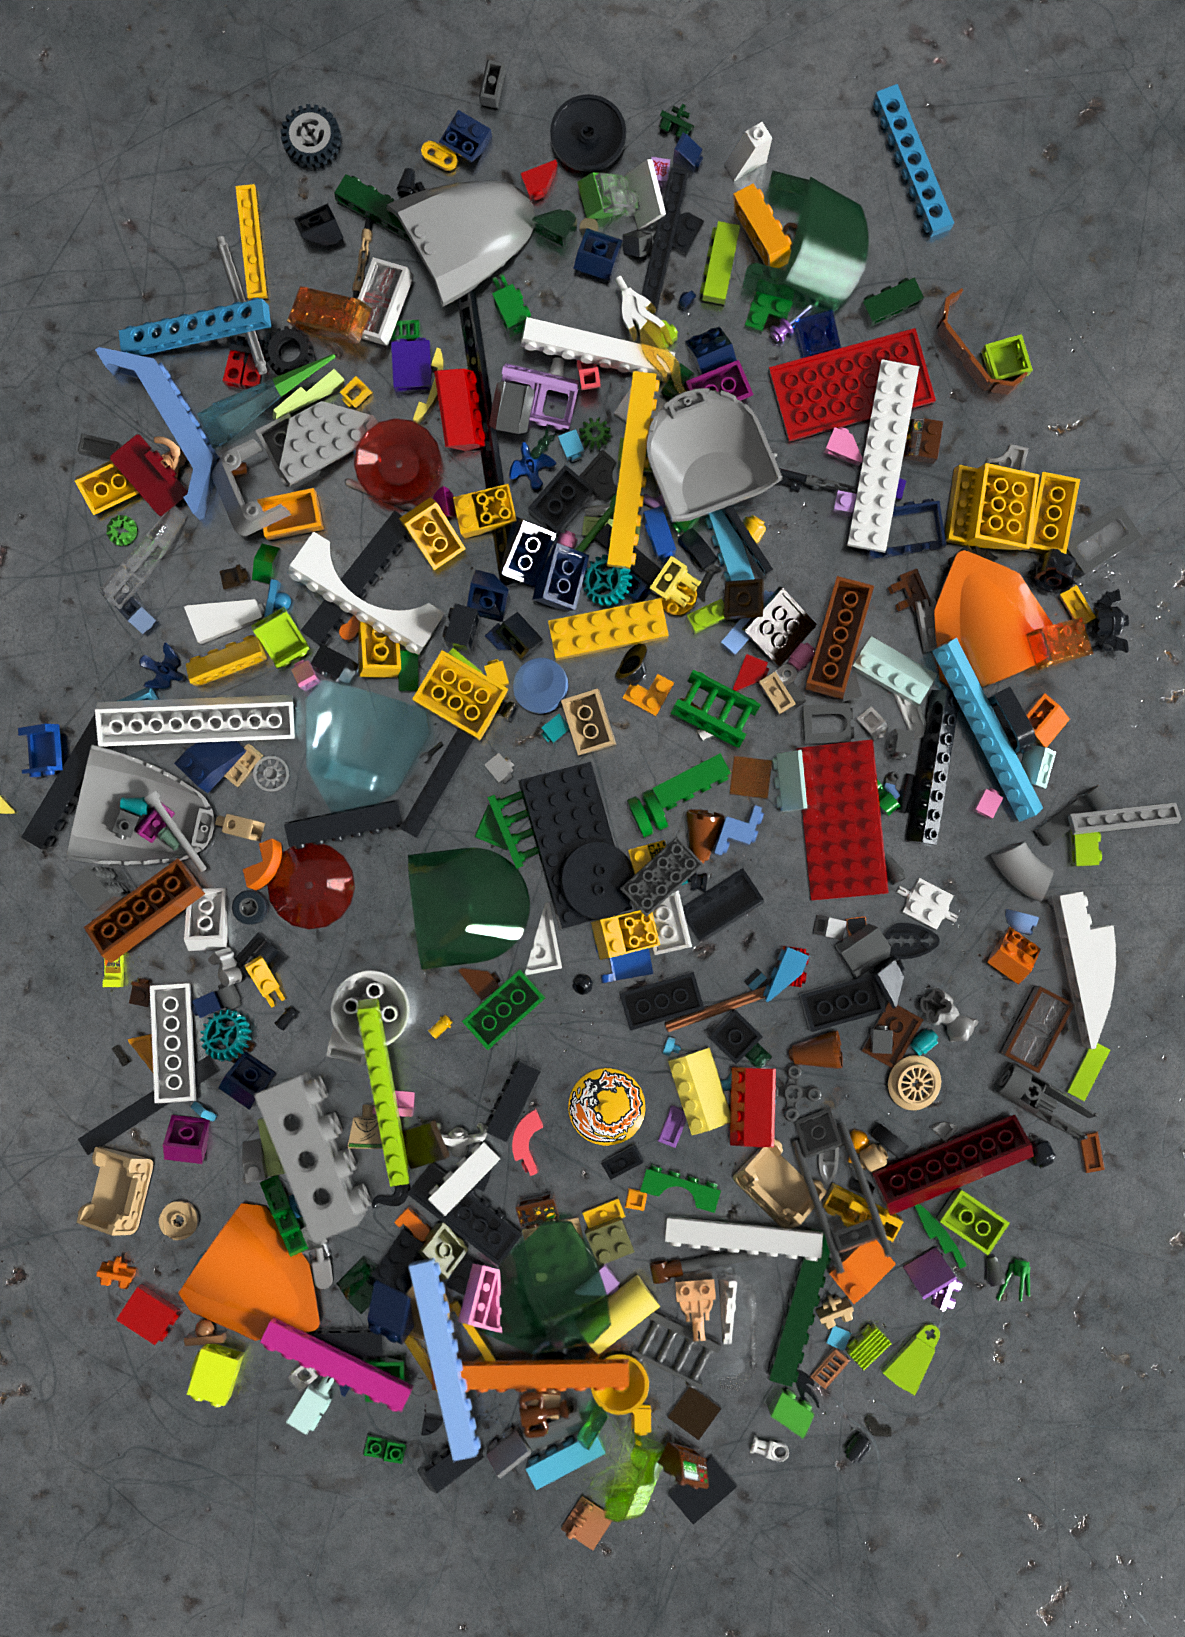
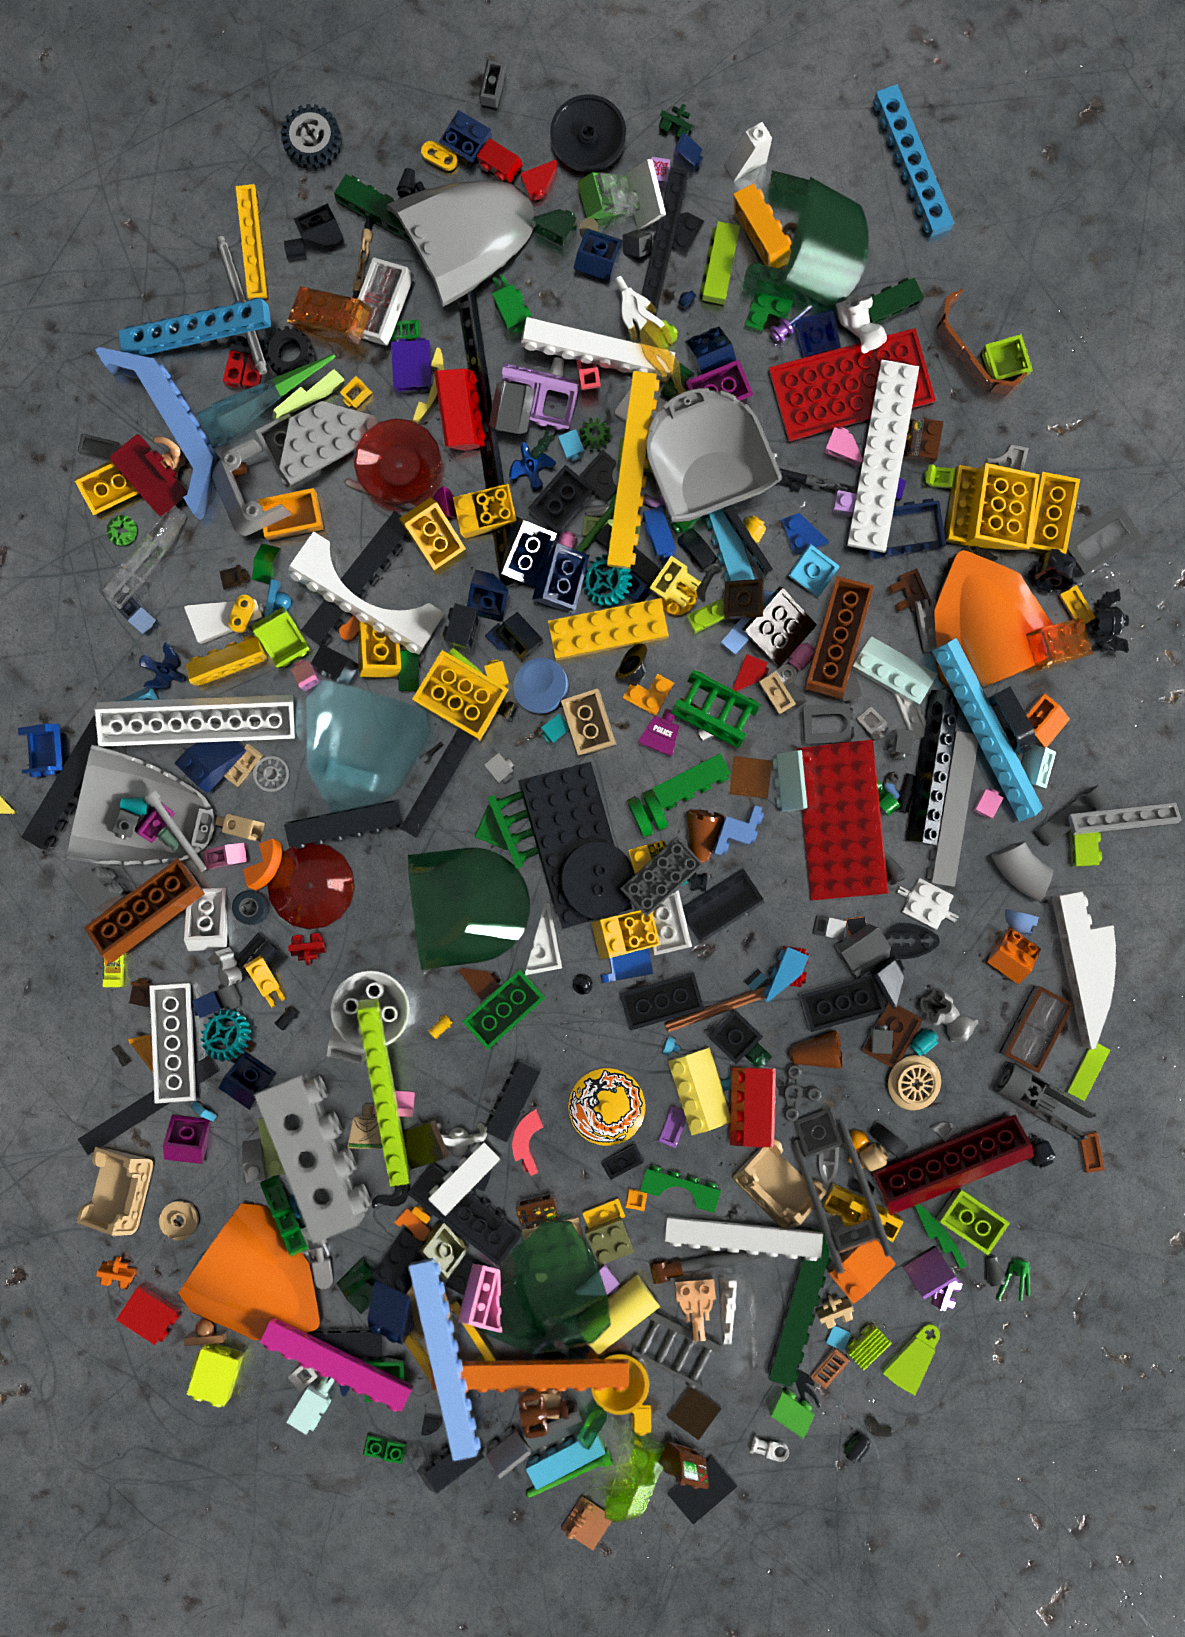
(224, 855): none -> bright pink slope
(241, 613): none -> yellow plate
(295, 249): none -> black brick
(307, 951): none -> red hips
(421, 1213): none -> light orange tile
(499, 161): none -> red brick
(604, 1460): none -> bright green piece
(661, 734): none -> magenta torso
(801, 533): none -> blue wing
(813, 570): none -> medium azure tile
(855, 317): none -> white animal
(940, 476): none -> lime bracket
(954, 811): none -> light grey brick

